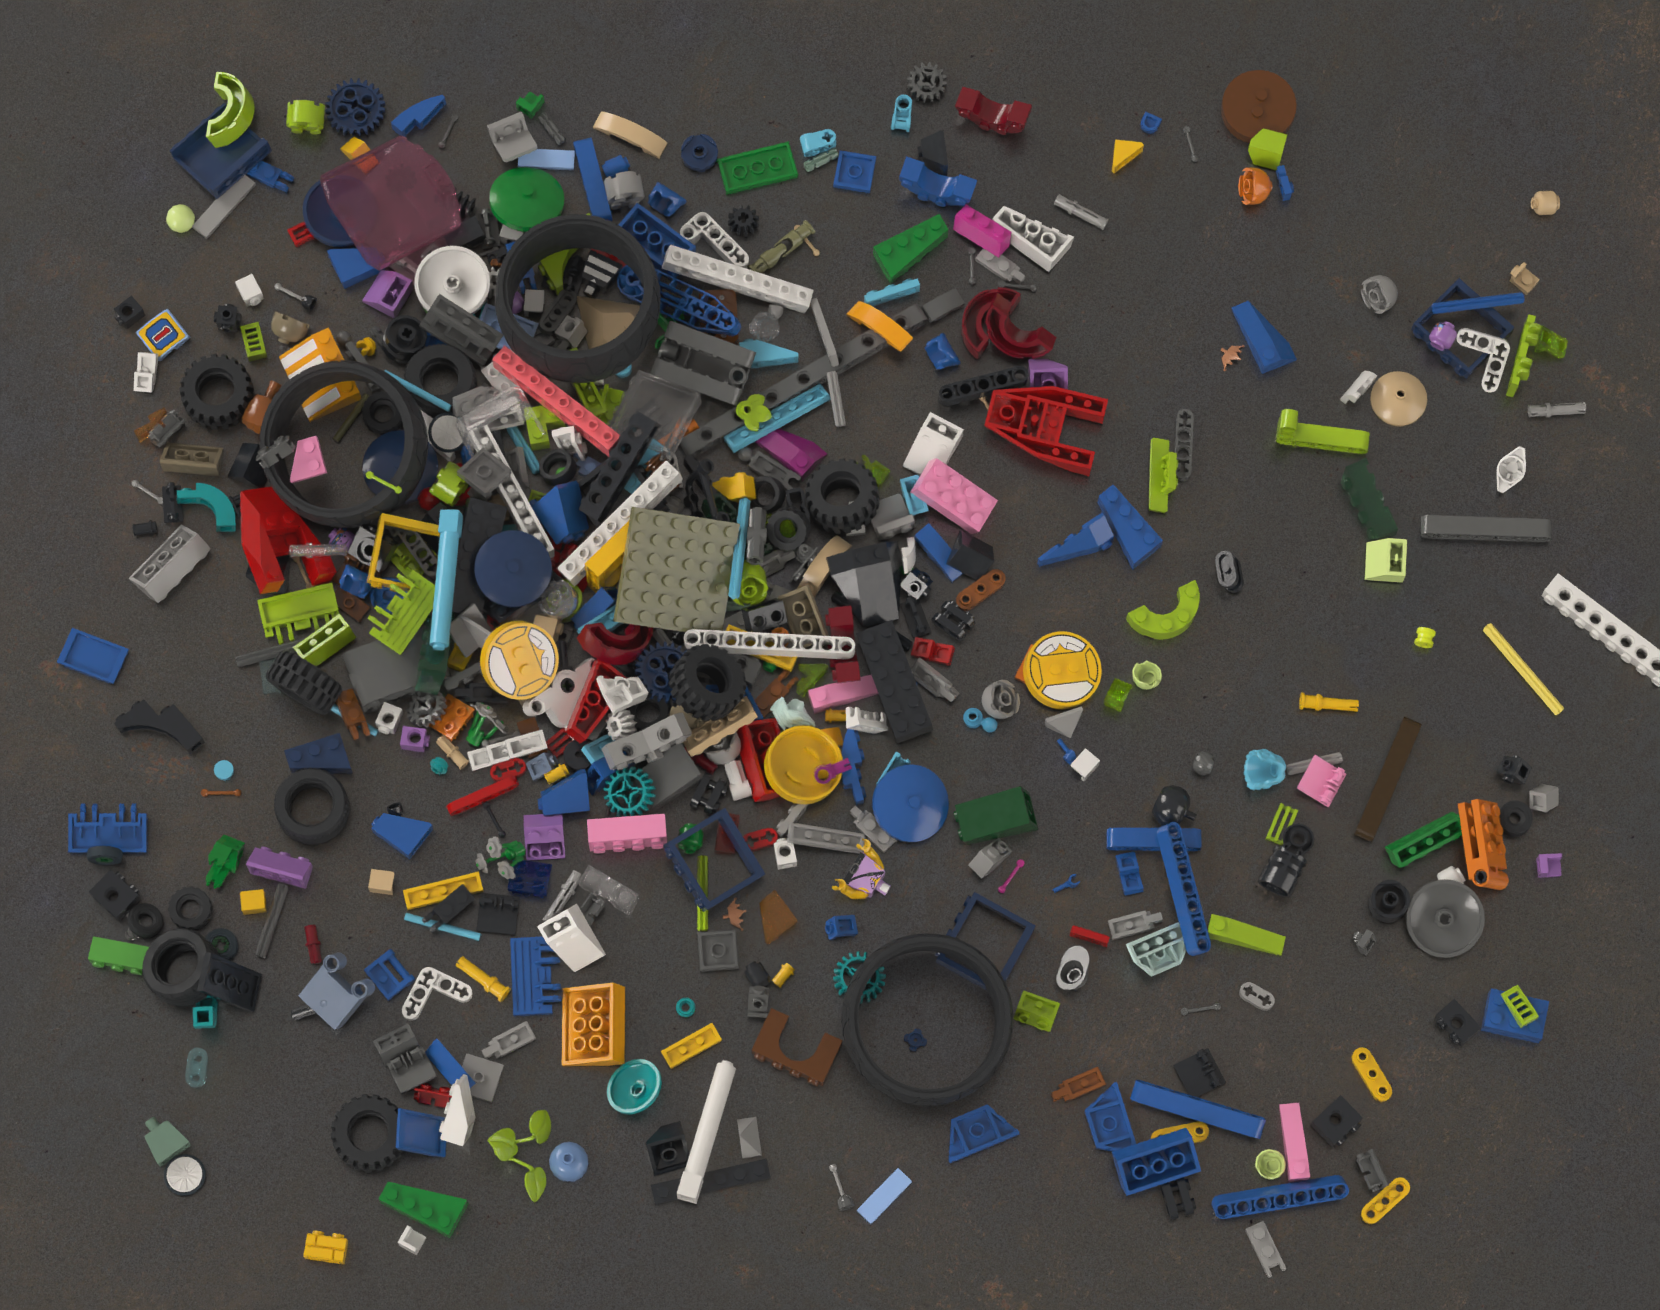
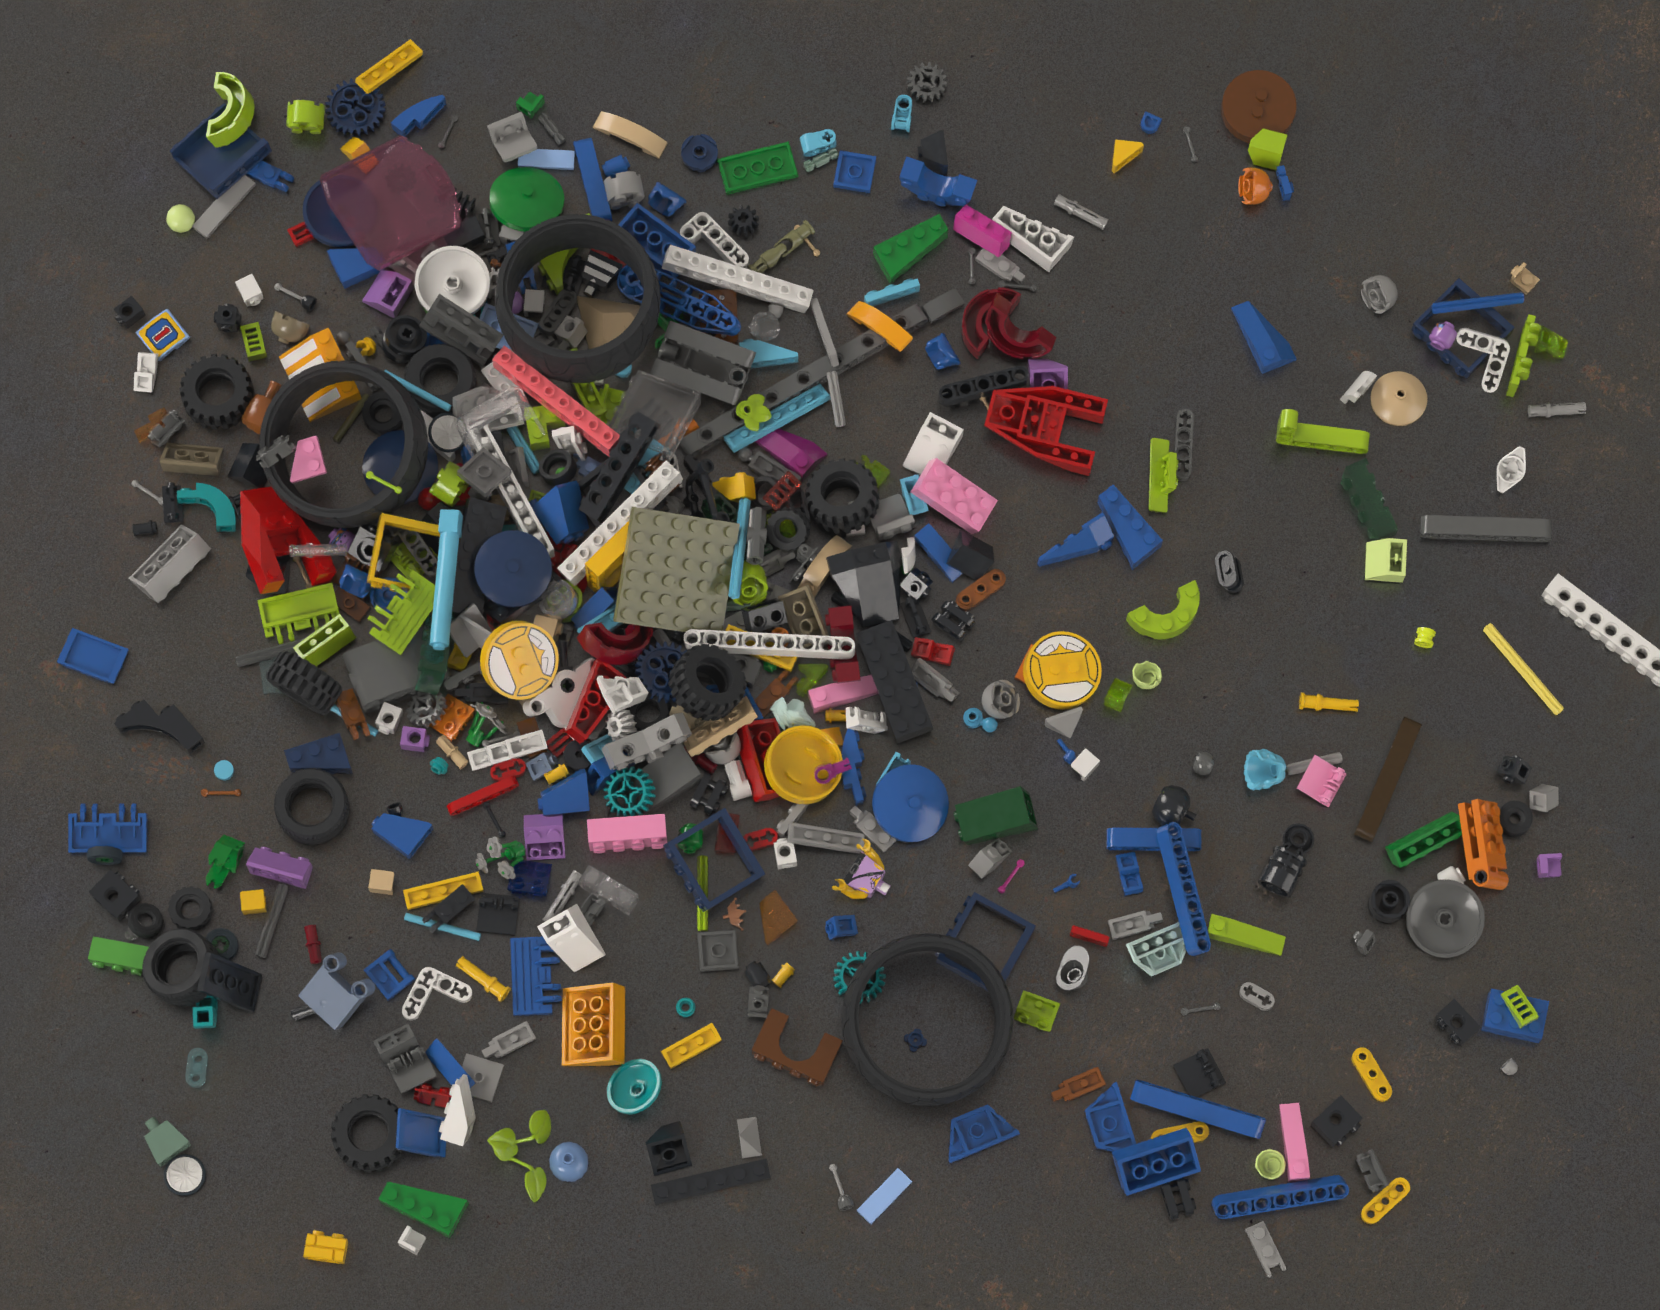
(388, 66): none -> yellow plate
(692, 1177): white brick -> none
(793, 479): none -> clear red slope
(992, 115): dark red brick -> none
(1231, 354): nougat piece -> none
(1287, 809): lime tile -> none
(1509, 1067): none -> light grey hinge
(1545, 202): tan head -> none

